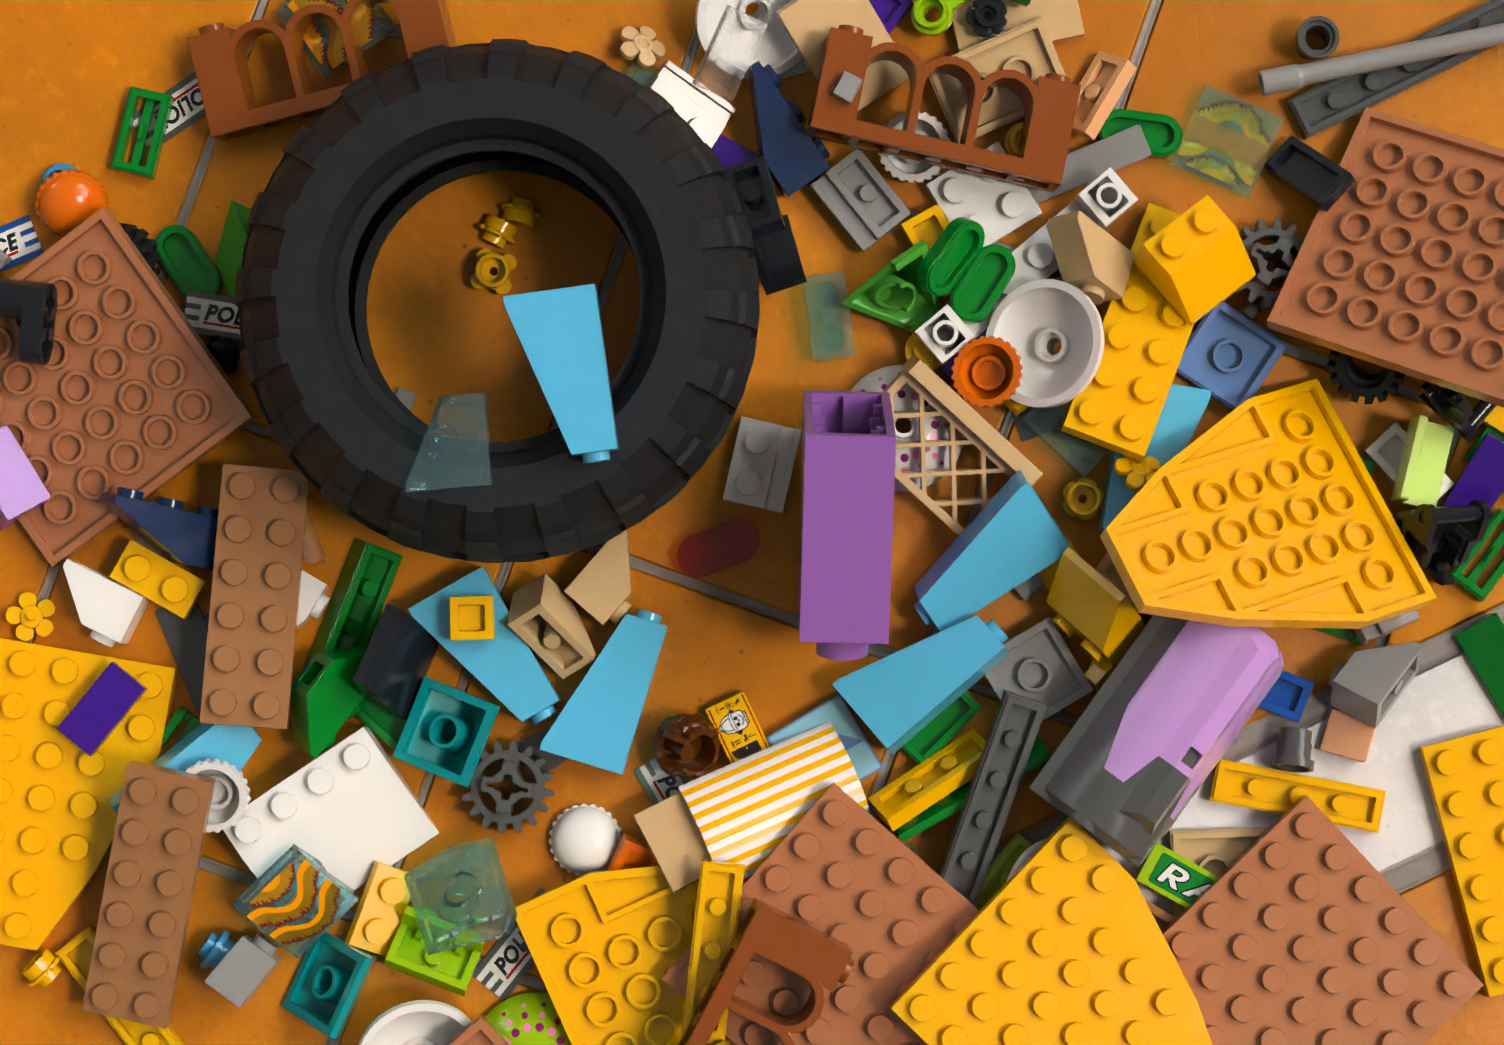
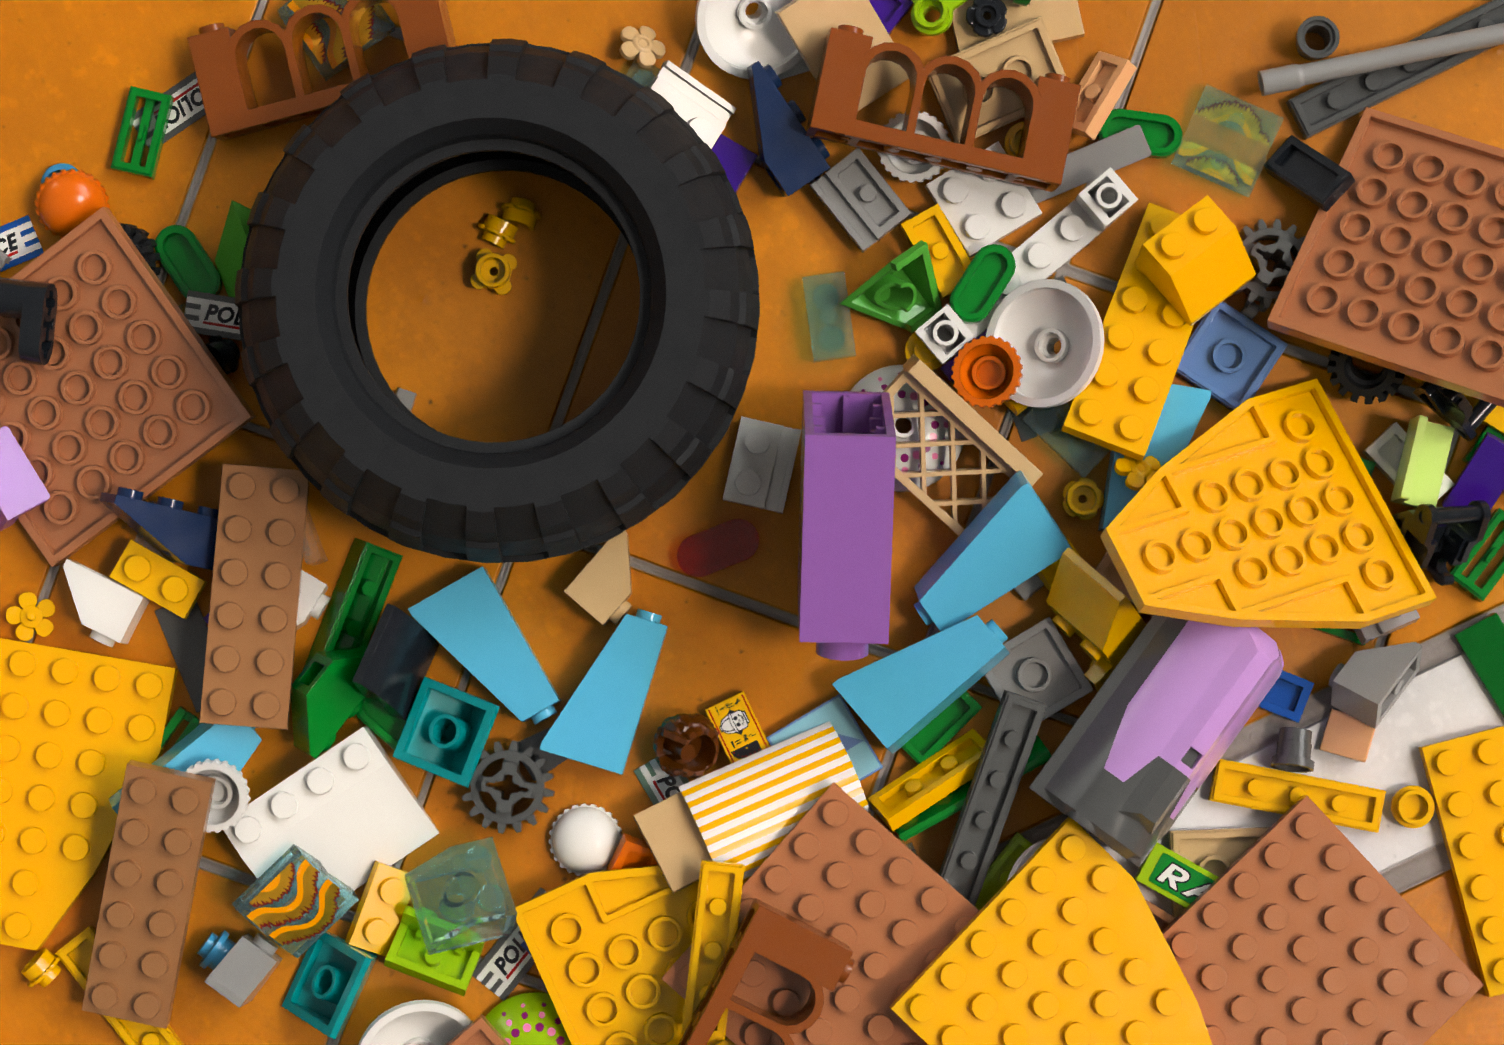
(102, 708): dark purple tile -> none
(454, 447): clear light blue slope -> none
(472, 618): yellow plate -> none
(551, 626): tan slope -> none
(568, 356): medium azure slope -> none
(729, 53): clear tile -> none
(771, 233): black panel -> none
(847, 87): light grey piece -> none
(950, 256): green tile -> none
(1090, 257): tan slope -> none
(1412, 806): none -> yellow plate

